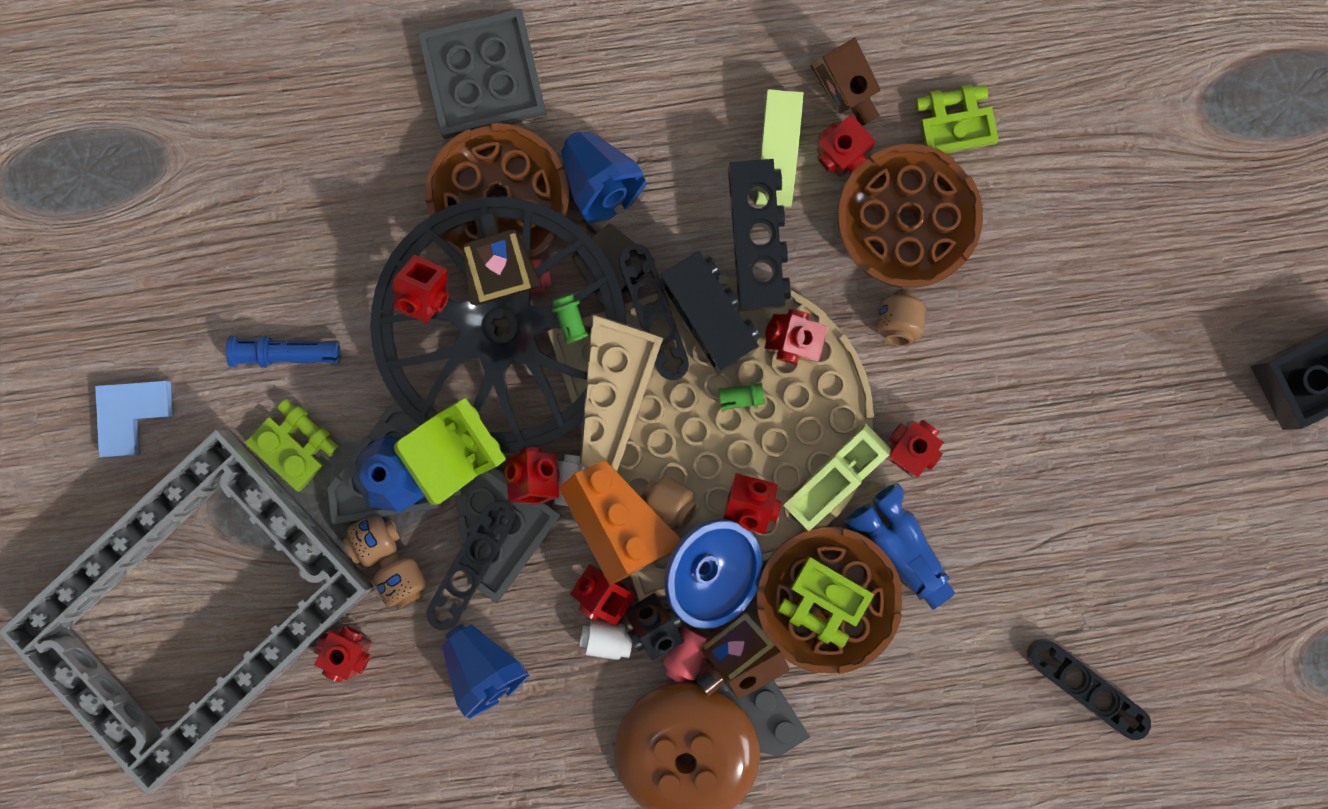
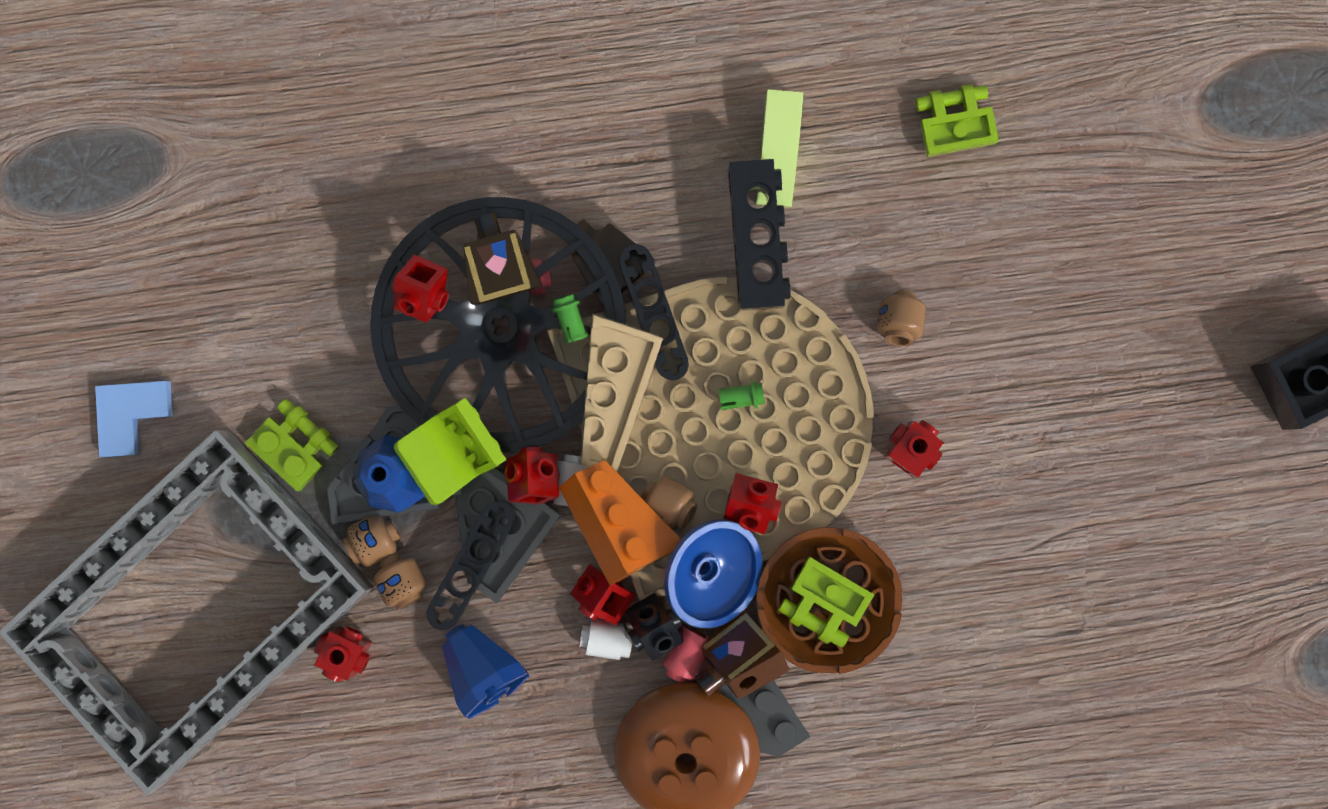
(265, 351): blue pin -> none
(482, 73): dark grey plate -> none
(495, 160): dark orange brick -> none
(600, 176): blue cone -> none
(710, 311): black brick -> none
(795, 337): red brick -> none
(837, 477): yellowish green slope -> none
(845, 67): reddish brown torso -> none
(846, 135): red brick -> none
(903, 545): blue piece -> none
(939, 196): dark orange brick -> none
(1088, 689): black beam -> none

